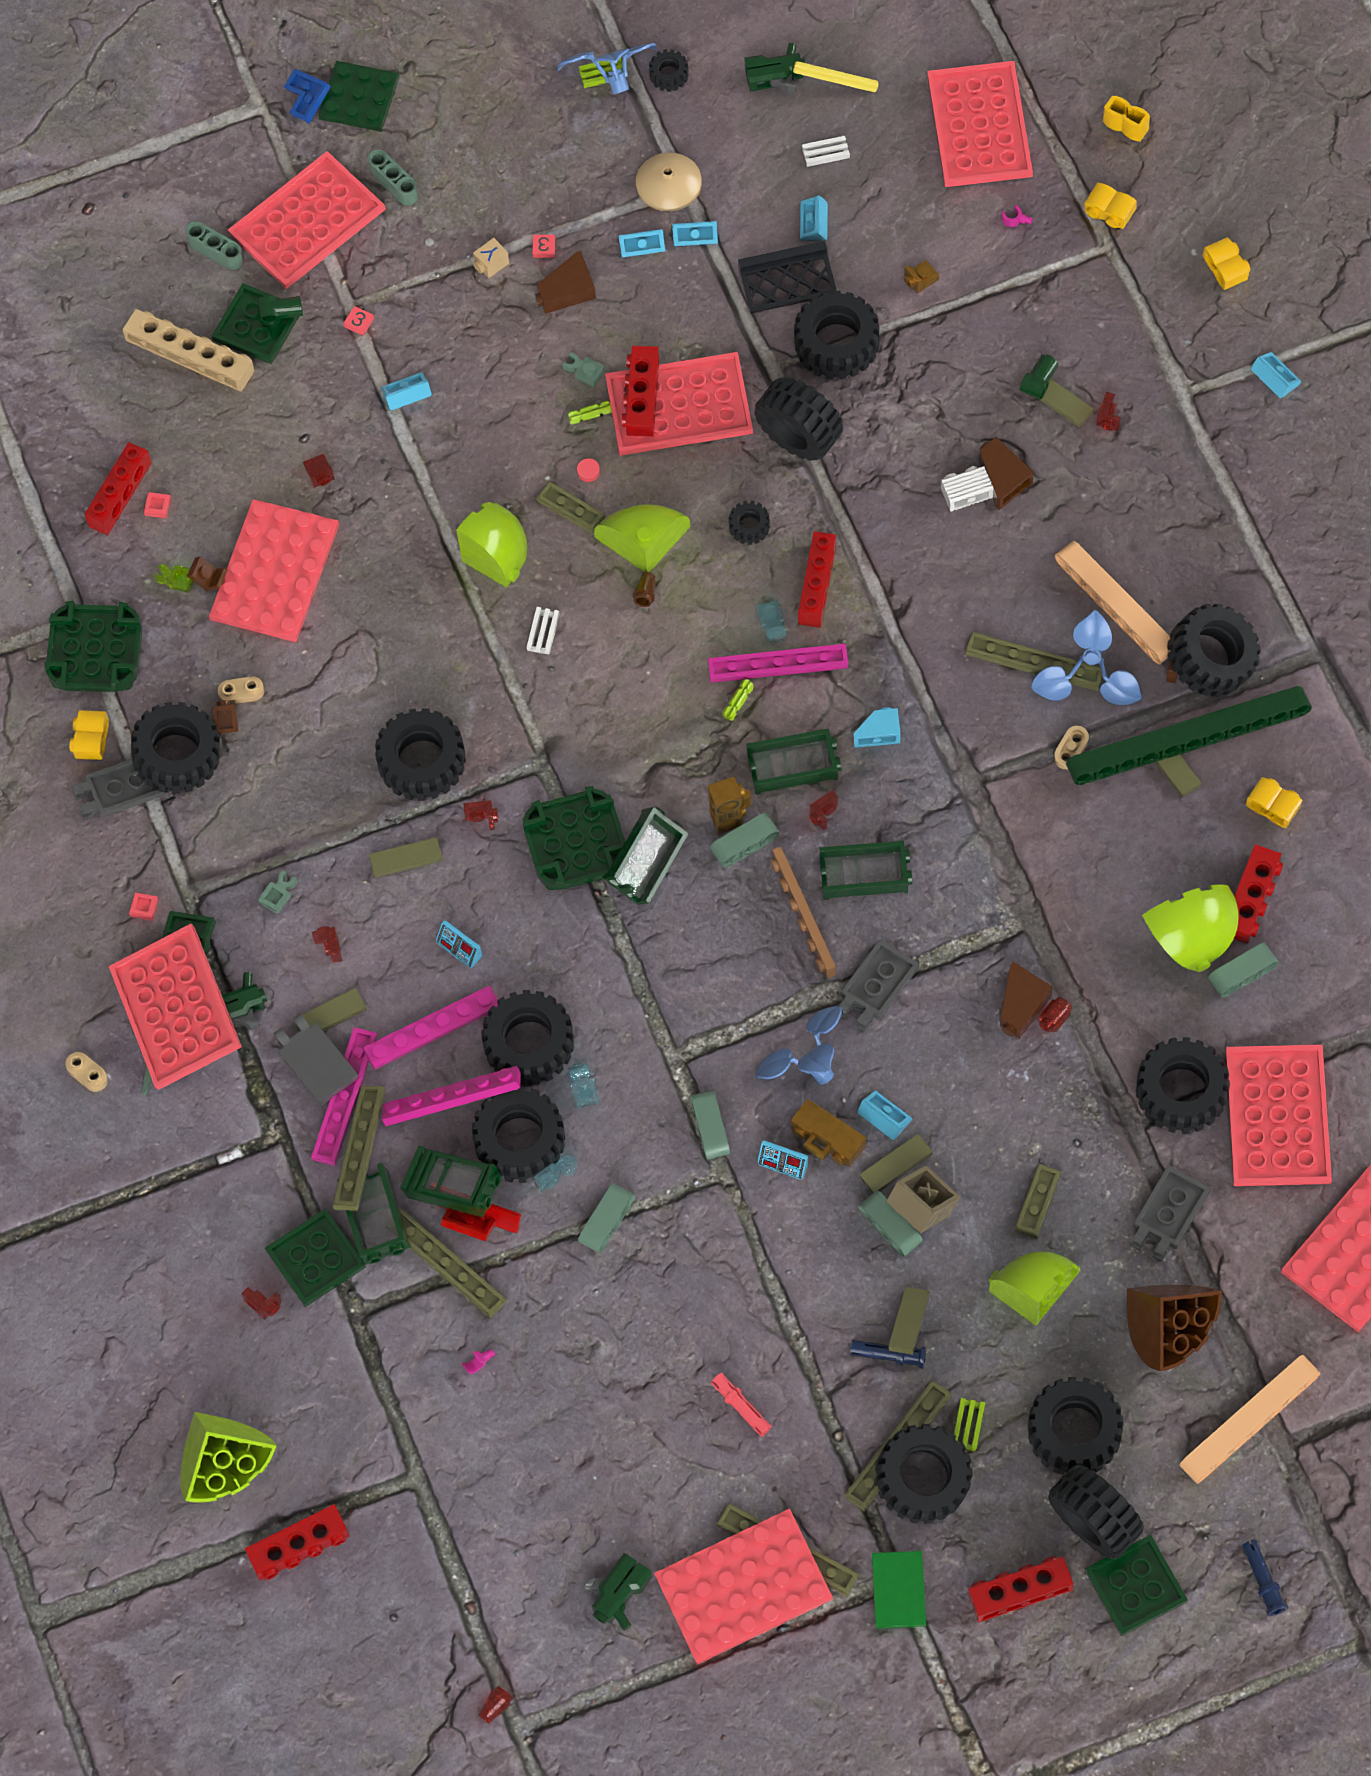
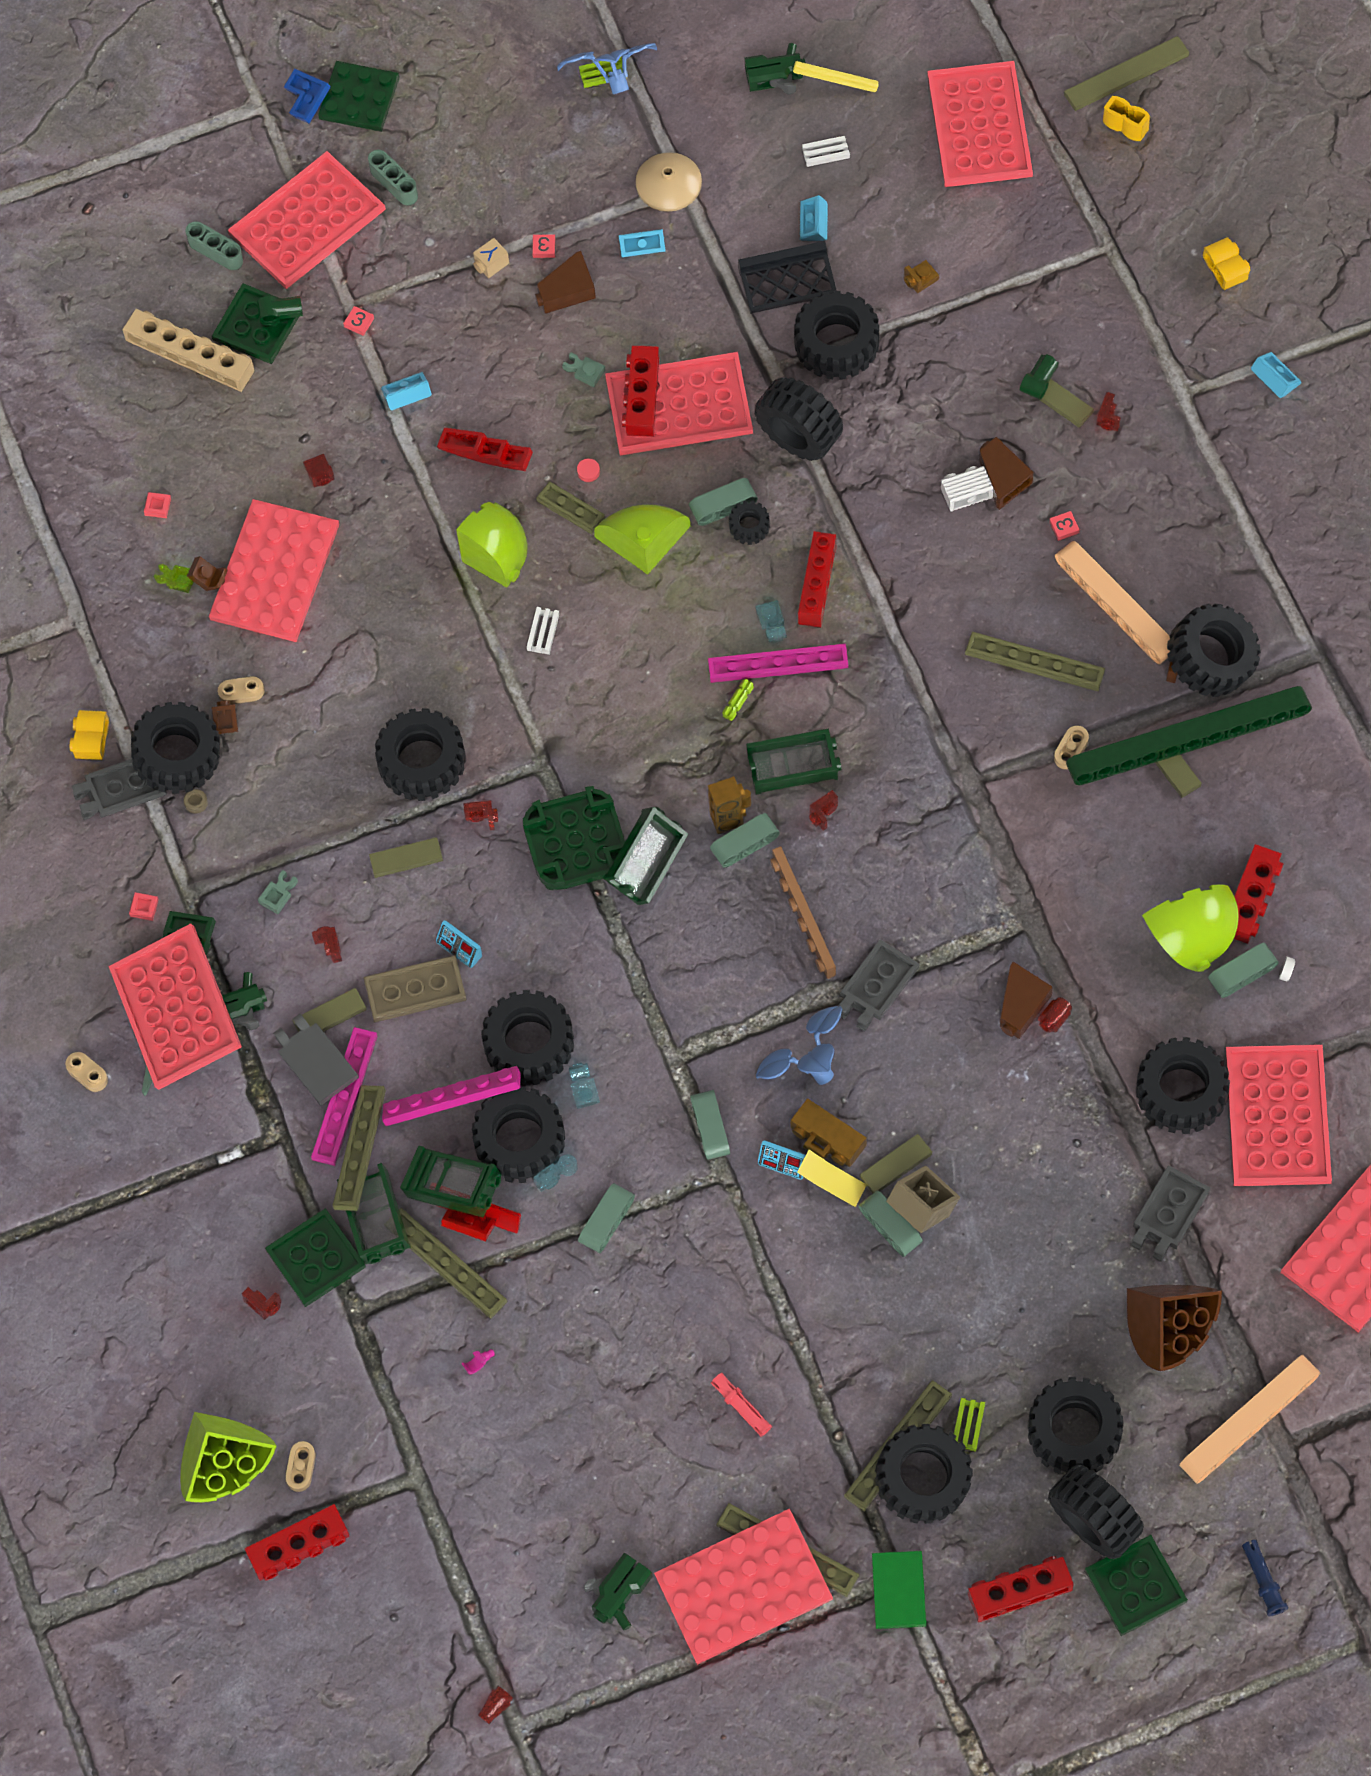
(94, 647): dark green plate -> none
(118, 488): red brick -> none
(195, 801): none -> dark tan tile
(299, 1467): none -> tan plate
(414, 988): none -> dark tan tile
(430, 1028): dark pink plate -> none
(485, 450): none -> red slope
(589, 412): lime axle -> none
(645, 590): reddish brown cone -> none
(668, 59): black tyre -> none
(695, 233): medium azure slope -> none
(720, 501): none -> sand green beam
(831, 1178): none -> light yellow sticker
(864, 869): door -> none
(879, 729): medium azure slope -> none
(882, 1352): dark blue pin -> none
(883, 1115): medium azure slope -> none
(909, 1320): olive tile -> none
(1021, 218): dark pink piece -> none
(1033, 1283): lime brick -> none
(1037, 1201): olive tile -> none
(1064, 525): none -> coral tile
(1094, 636): medium blue plant -> none
(1110, 205): yellow brick -> none
(1126, 73): none -> olive tile
(1274, 802): yellow brick -> none
(1287, 969): none -> white tile

